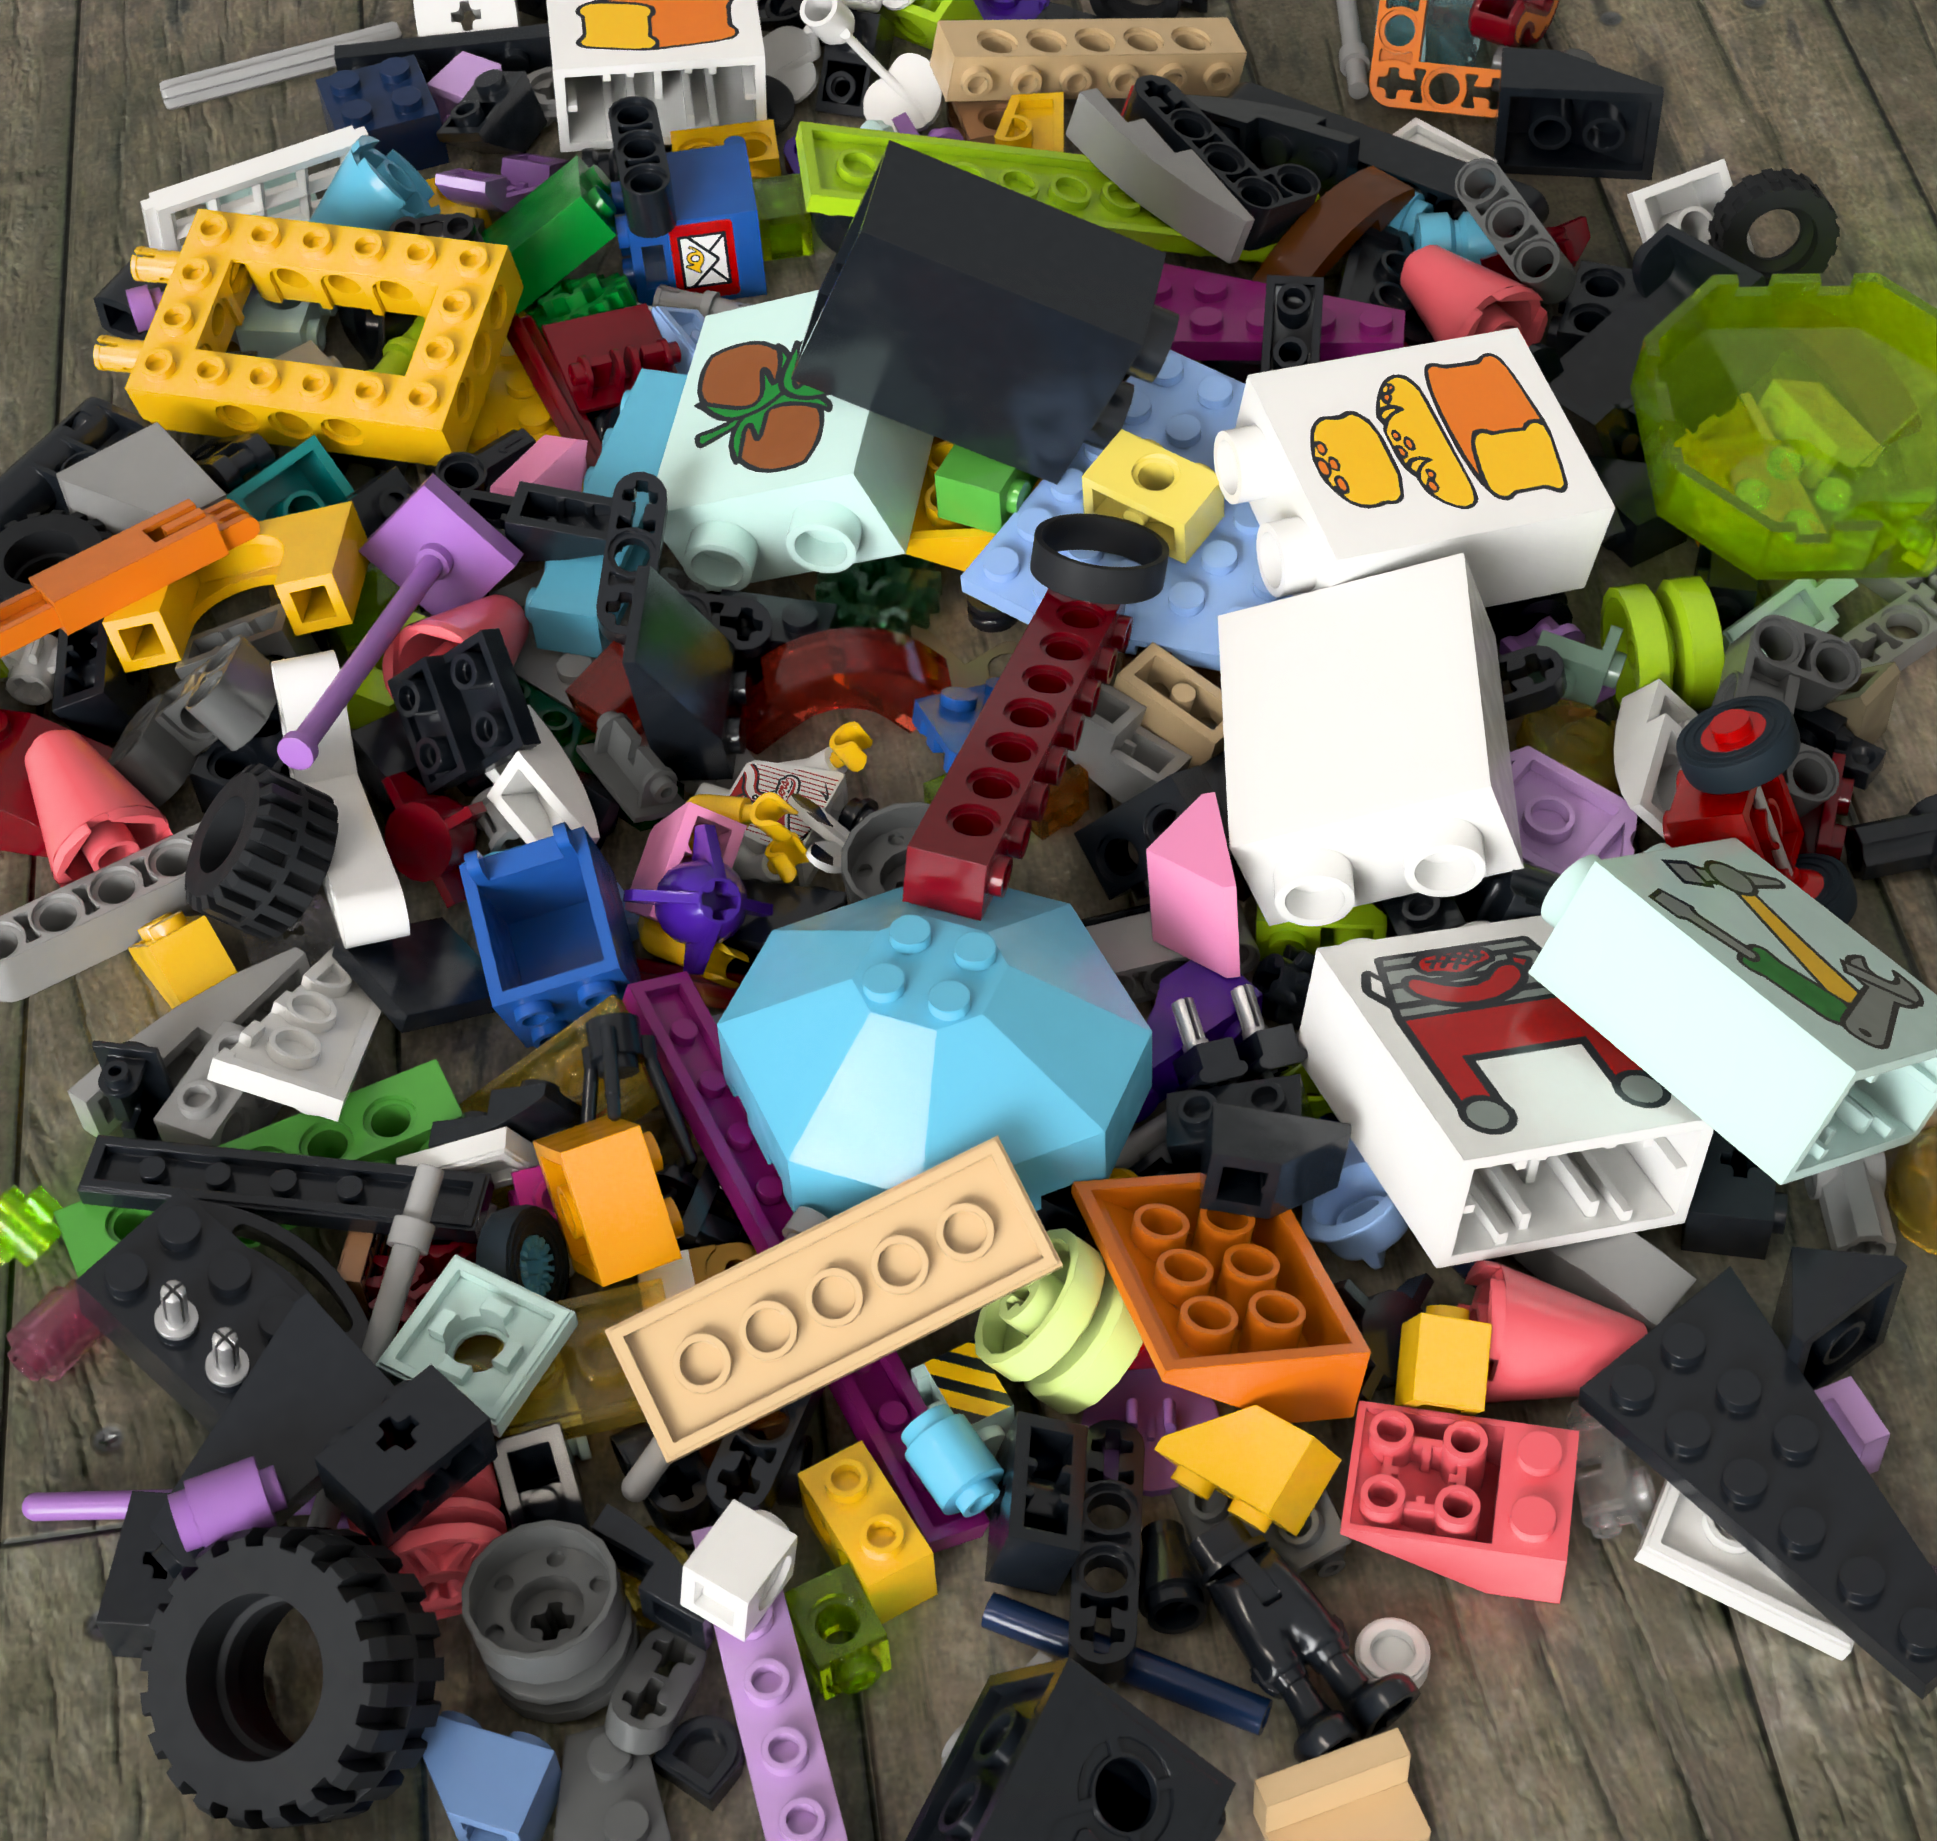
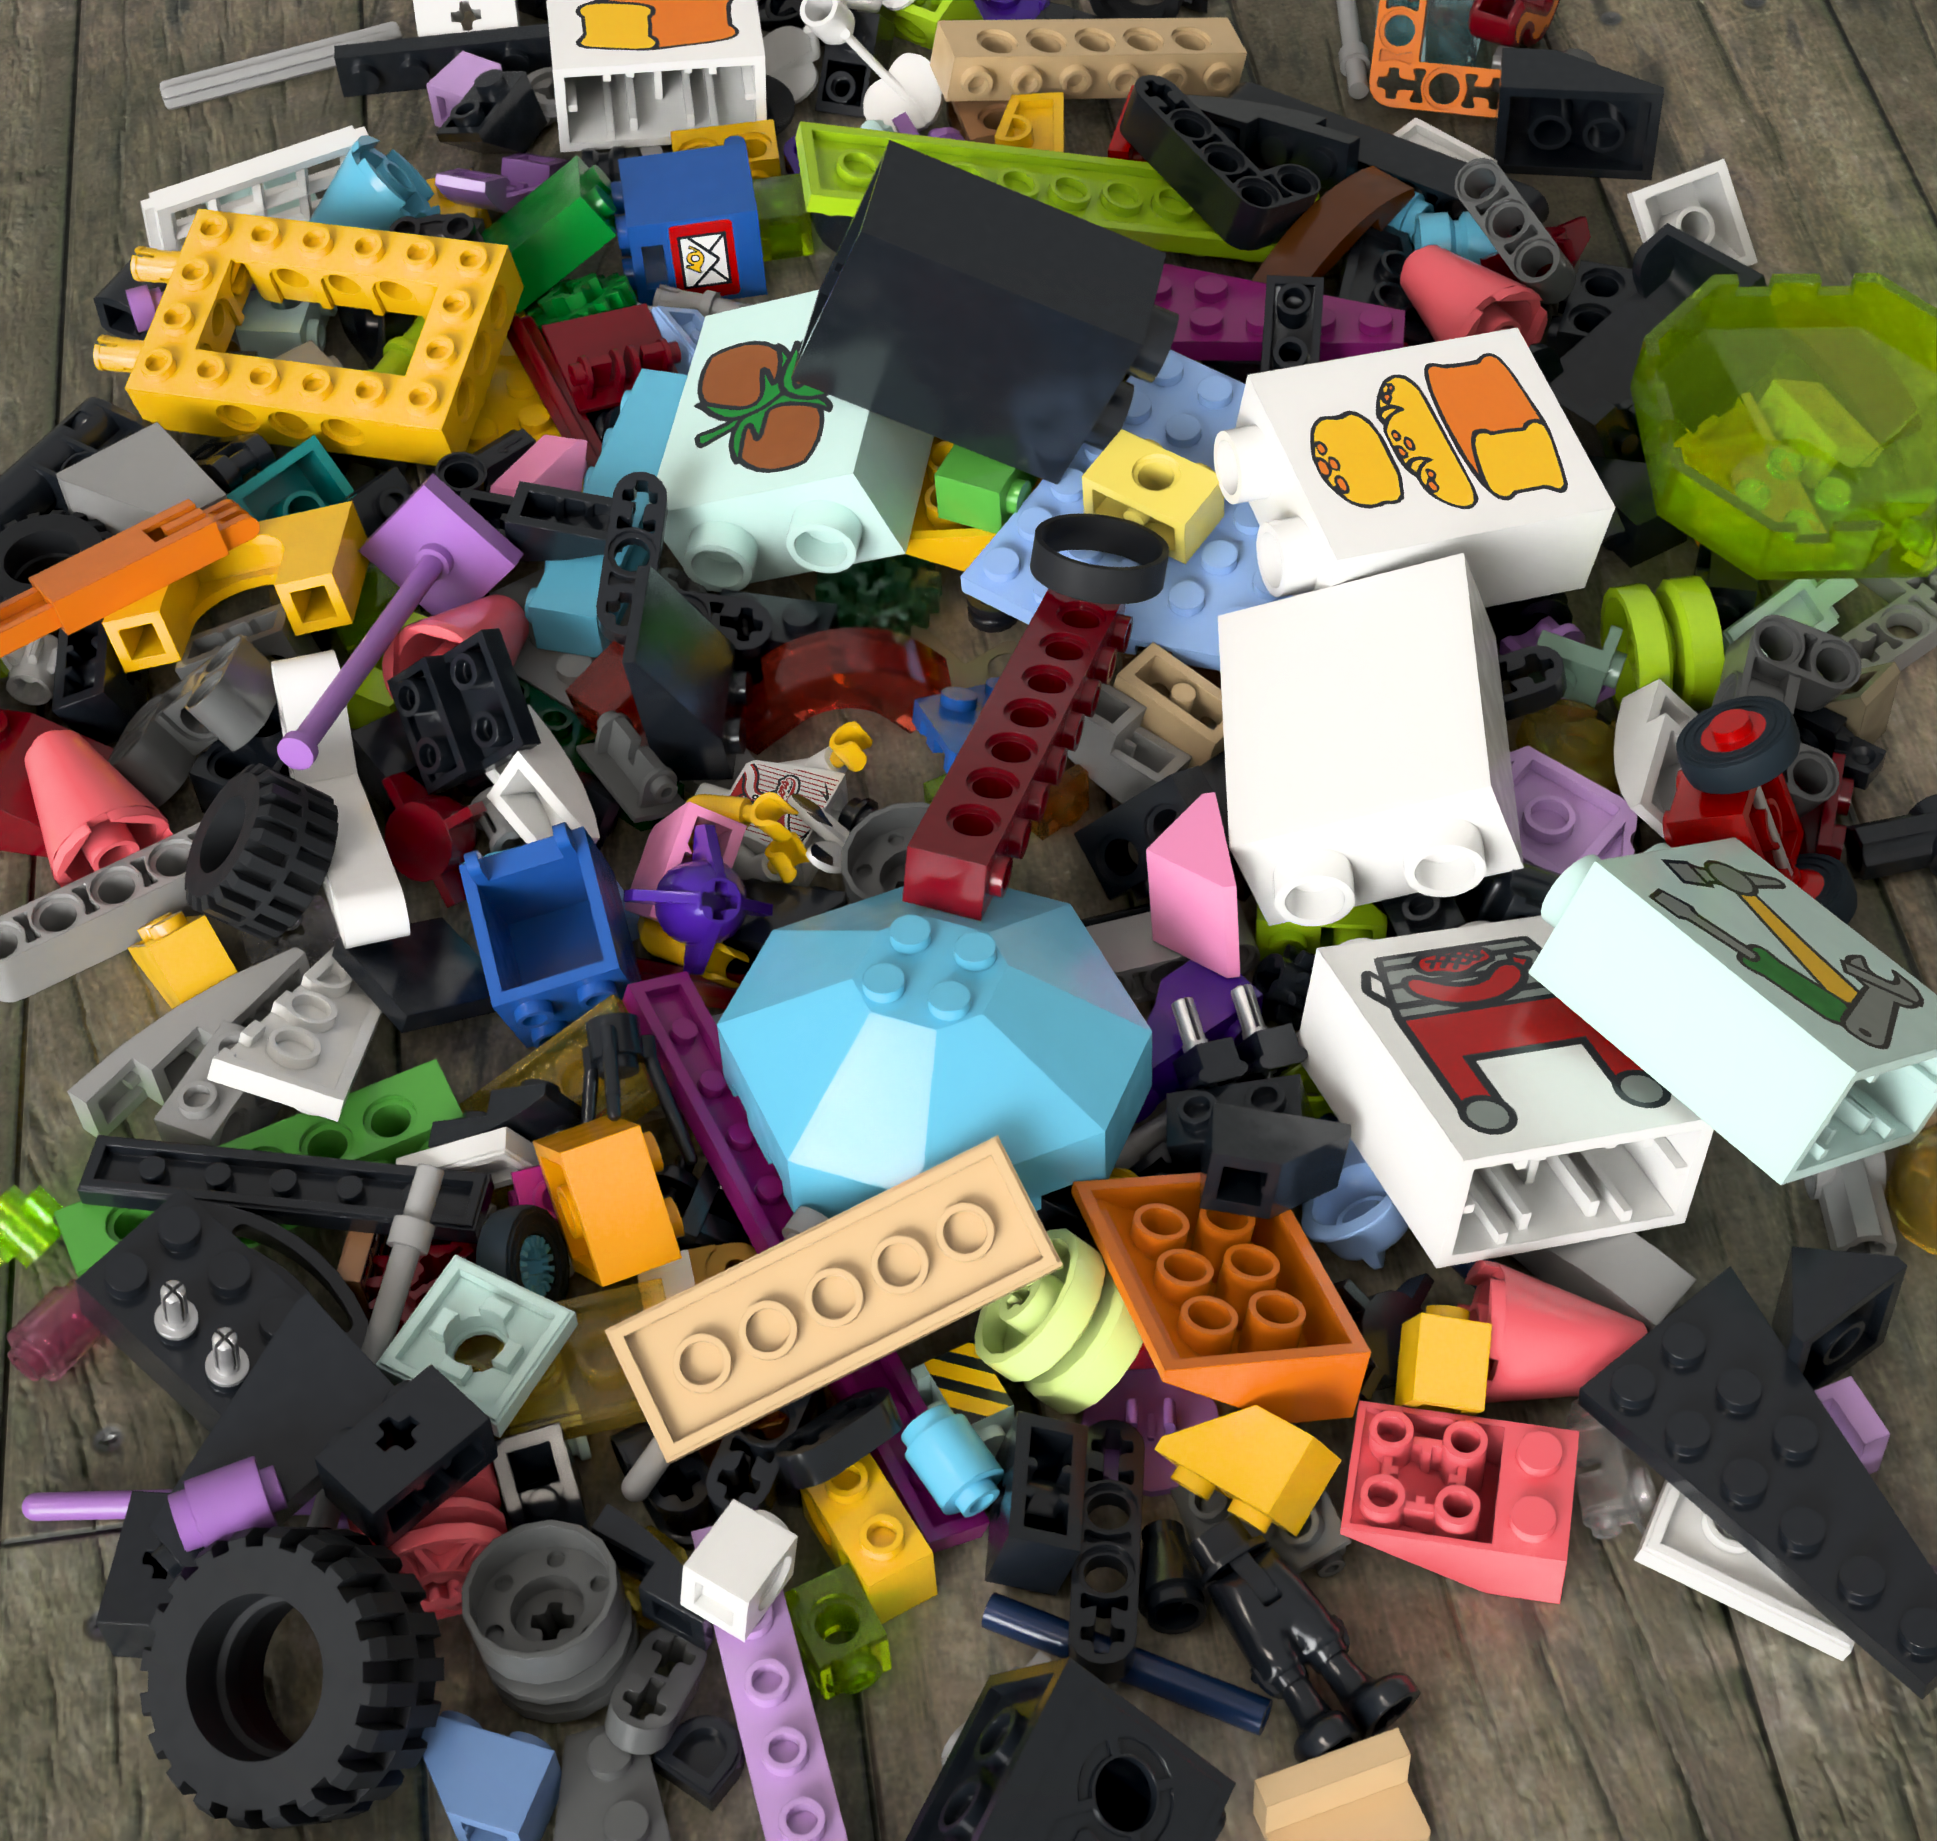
(135, 1085): black hinge -> none
(391, 105): dark blue brick -> none
(642, 167): black beam -> none
(838, 1438): none -> black beam
(1166, 183): light grey slope -> none
(1393, 1647): white tile -> none
(1733, 1206): black brick -> none
(1770, 192): black tyre -> none

